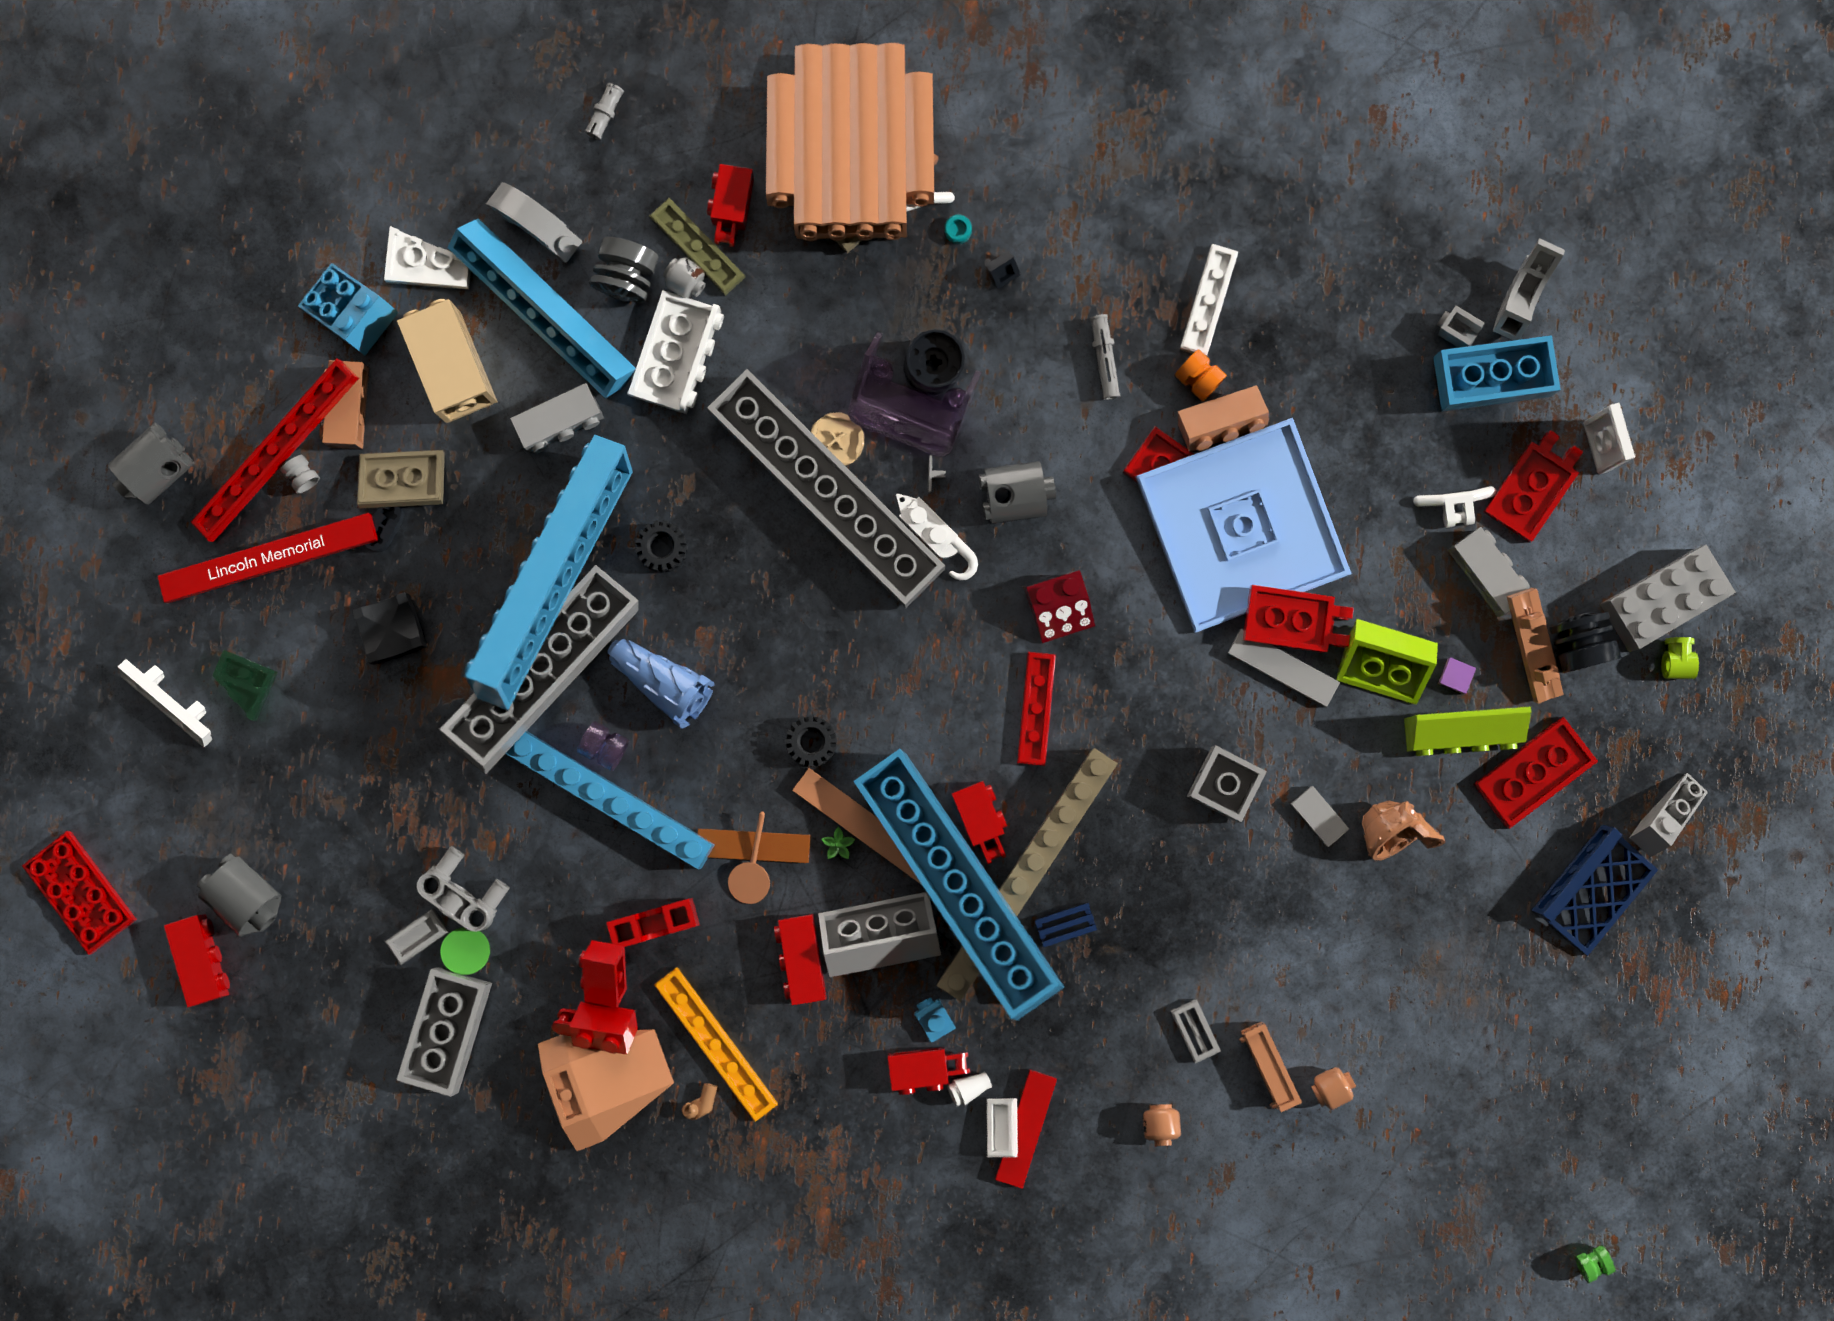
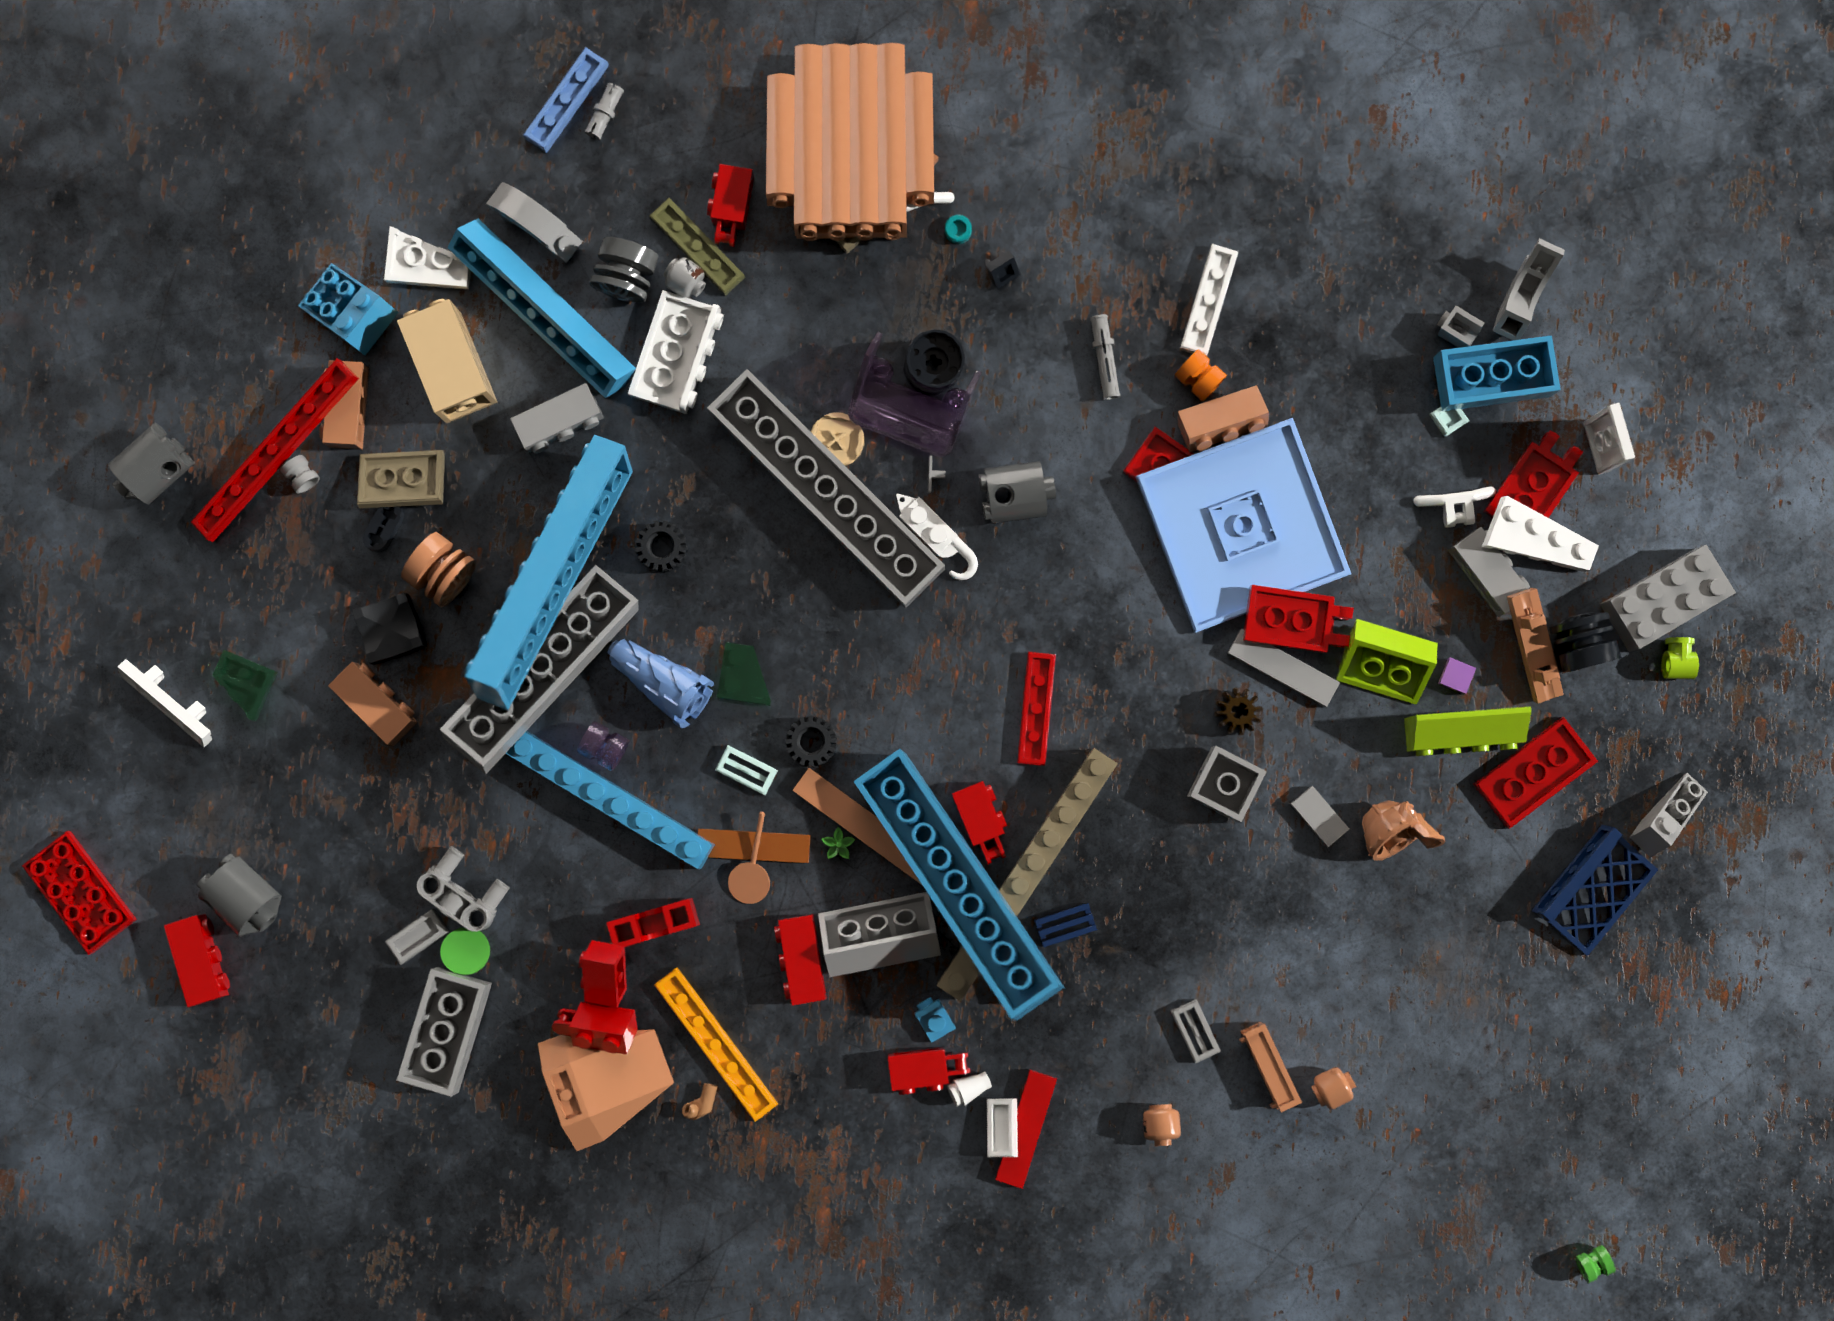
(267, 558): red tile -> none
(373, 702): none -> nougat brick
(438, 569): none -> nougat wheel
(566, 100): none -> medium blue tile
(742, 676): none -> clear green wing
(768, 780): none -> light aqua tile
(1060, 606): dark red slope -> none
(1241, 721): none -> dark brown gear
(1449, 420): none -> light aqua tile
(1530, 534): none -> white wing

